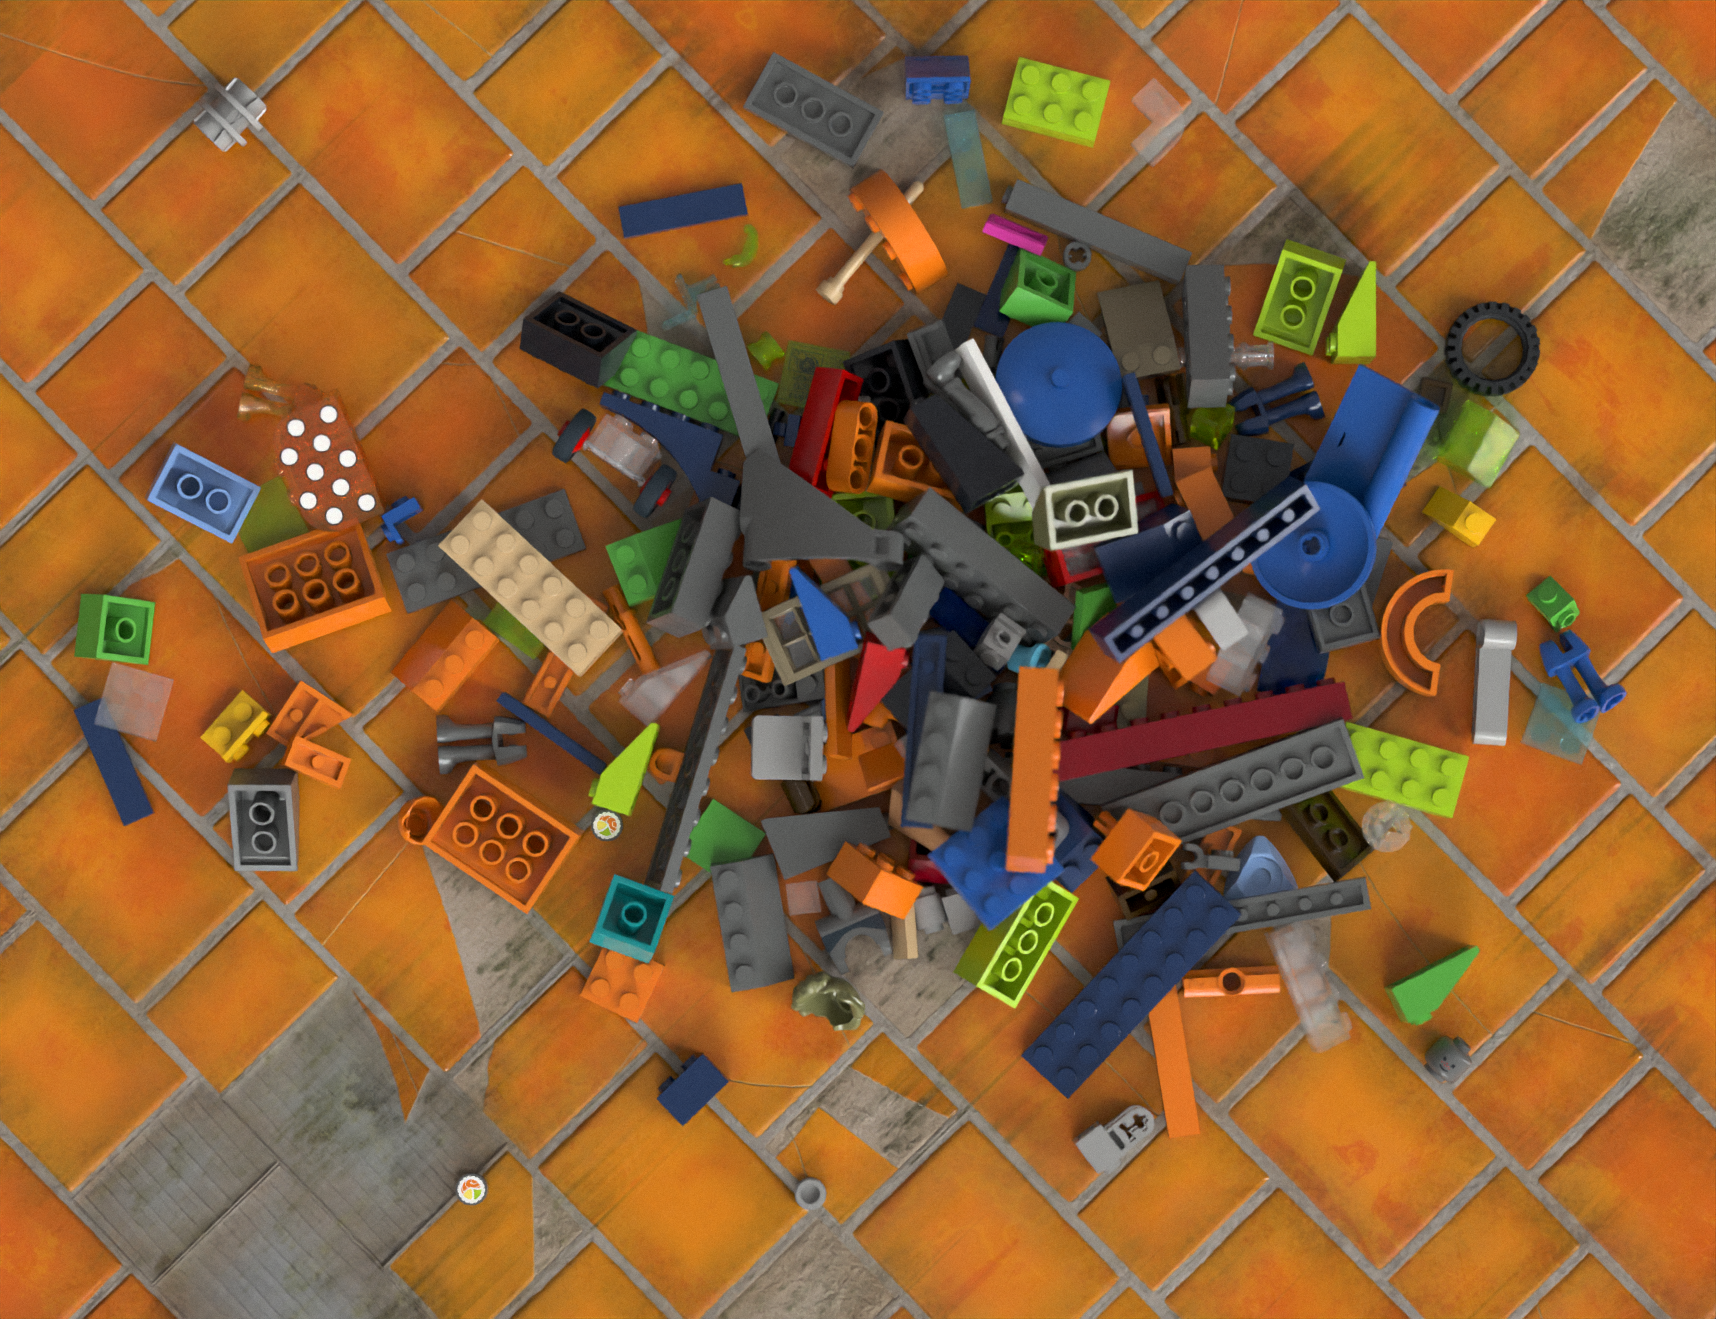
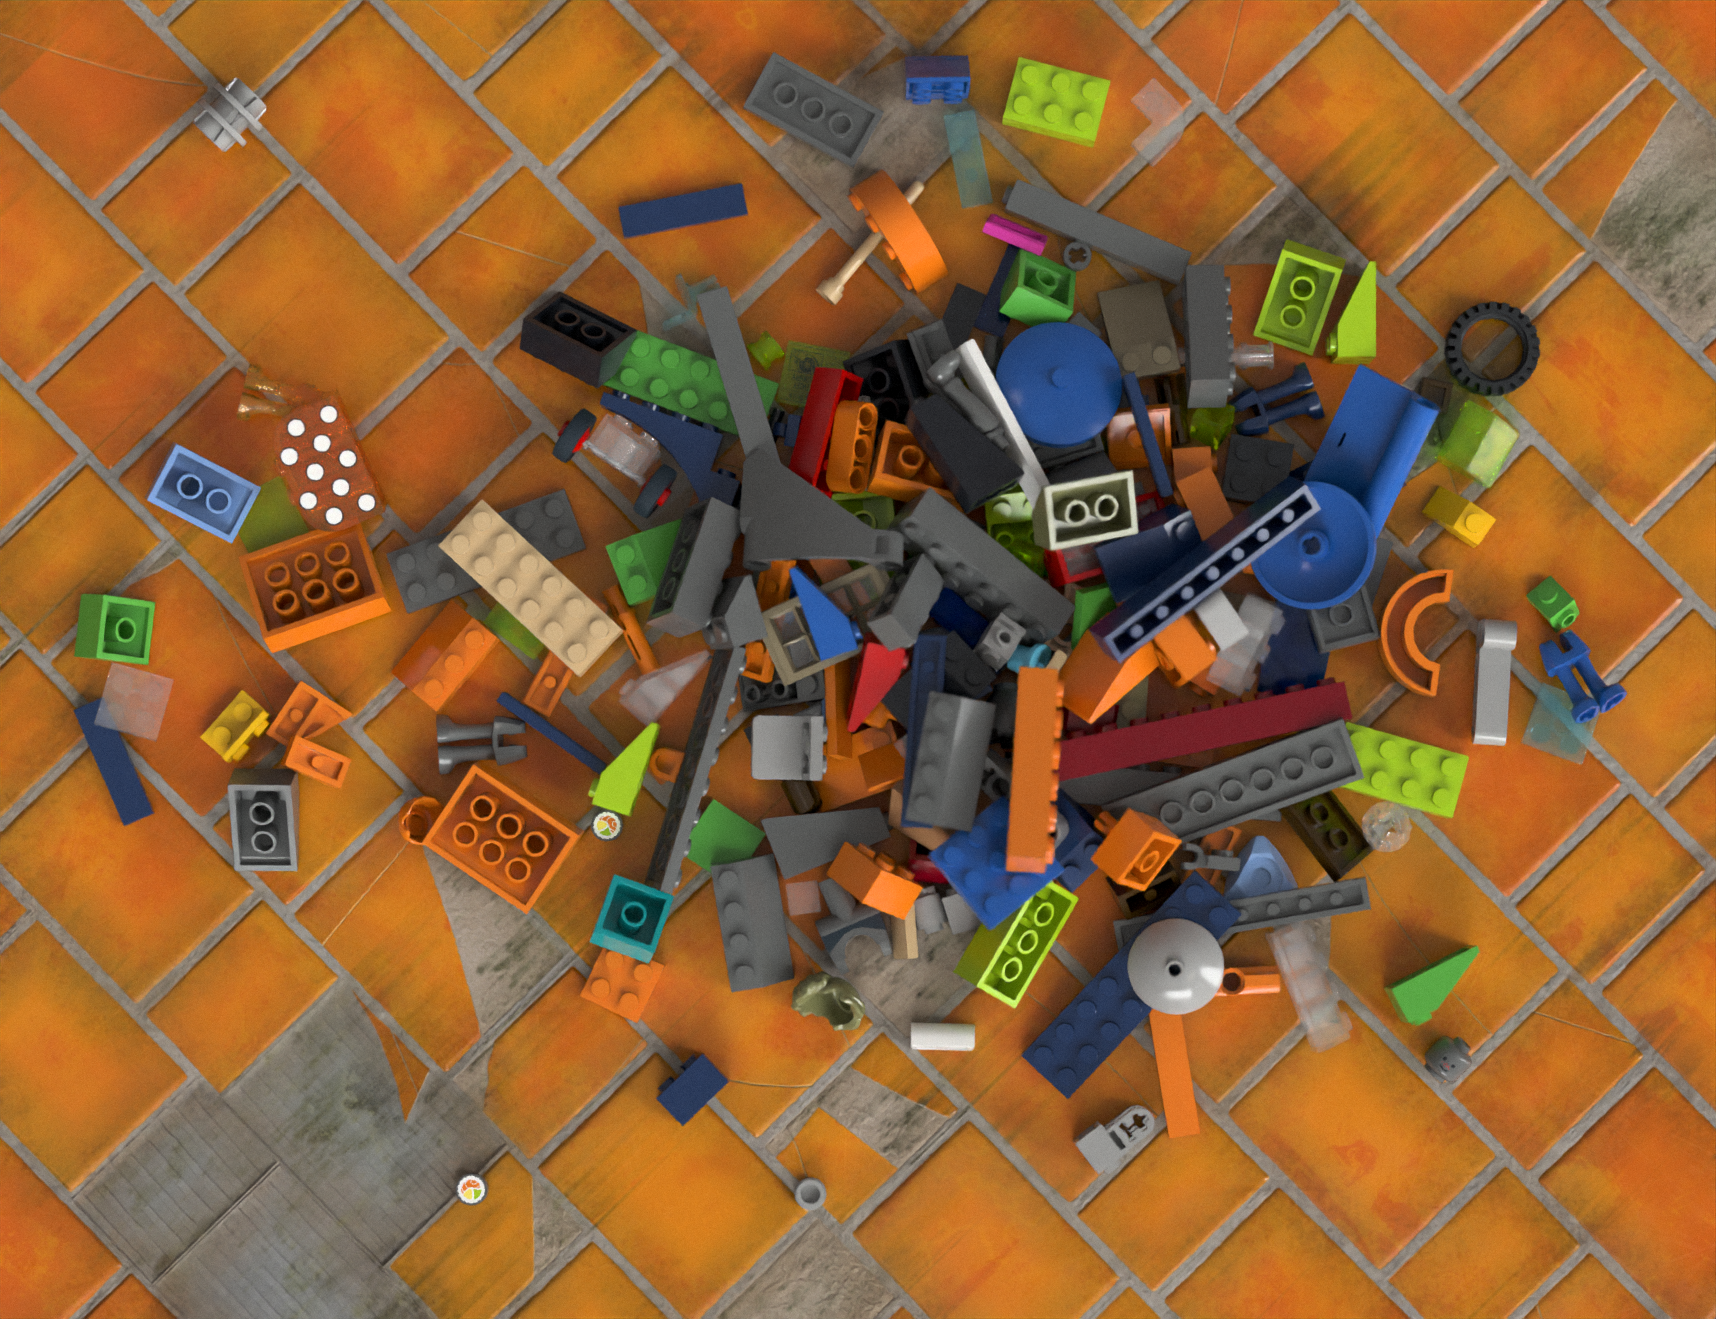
(401, 511): blue bracket -> none
(749, 250): clear neon green piece -> none
(942, 1036): none -> white brick
(1178, 943): none -> light grey dish

